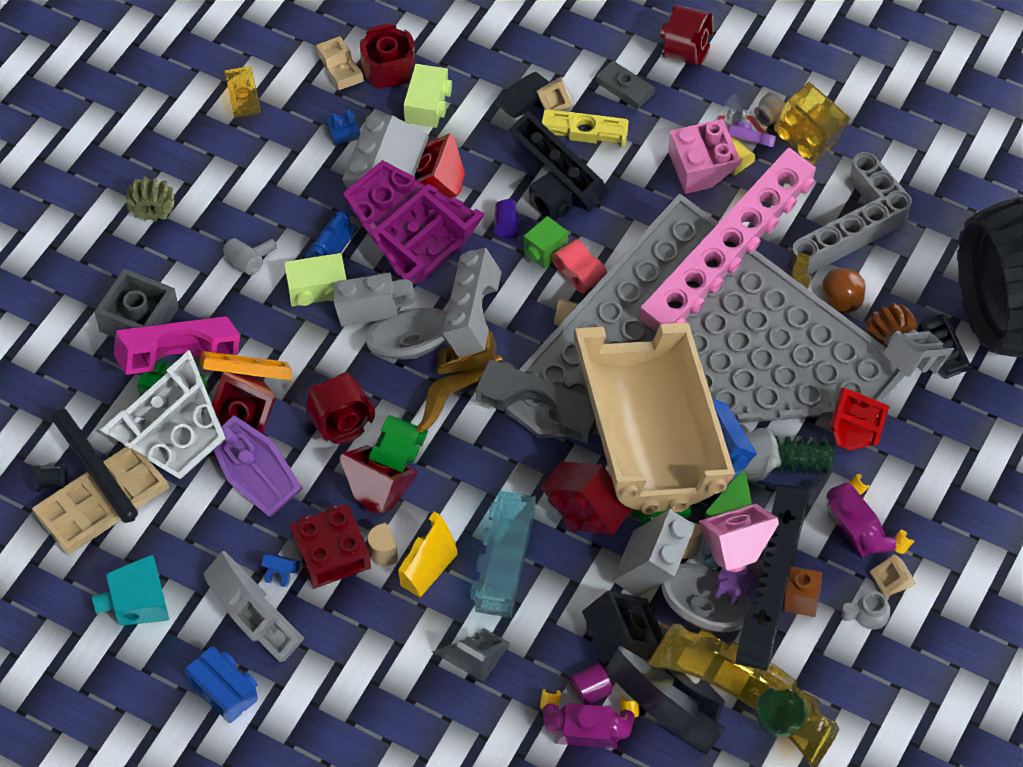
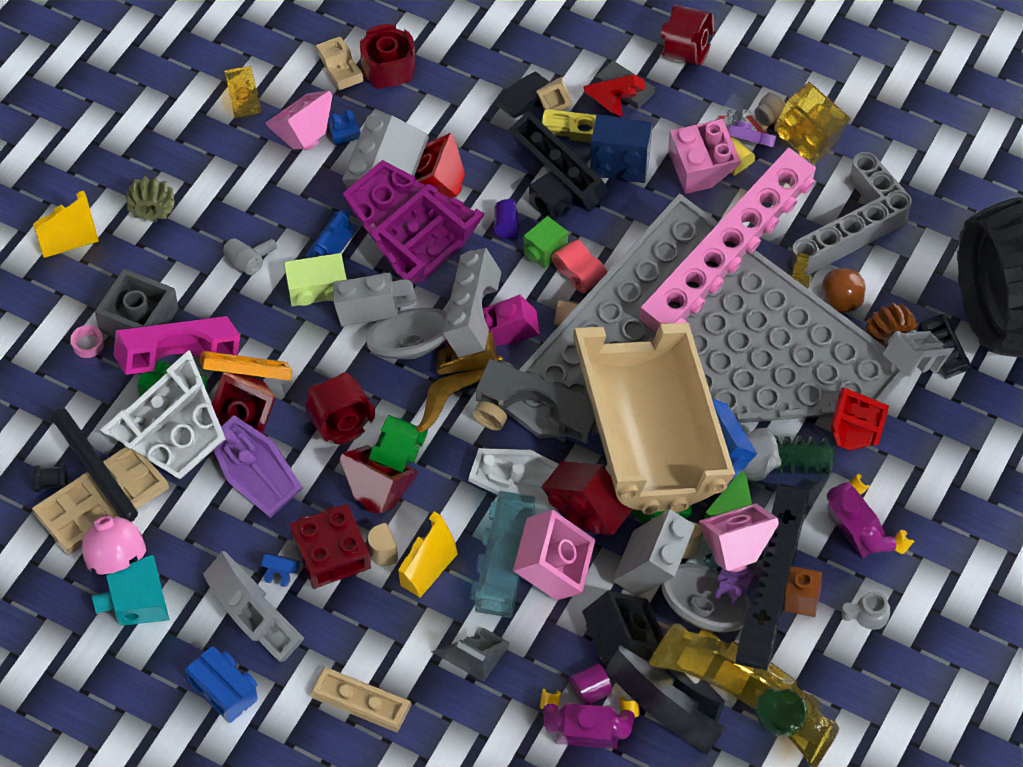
(66, 228): none -> yellow slope
(84, 331): none -> bright pink piece
(112, 544): none -> bright pink cylinder
(303, 121): none -> bright pink slope
(360, 699): none -> tan tile
(426, 95): yellowish green brick -> none
(492, 422): none -> tan piece
(511, 321): none -> dark pink slope
(513, 472): none -> white piece
(554, 555): none -> bright pink brick
(610, 92): none -> red slope
(621, 148): none -> dark blue brick
(892, 576): tan slope -> none

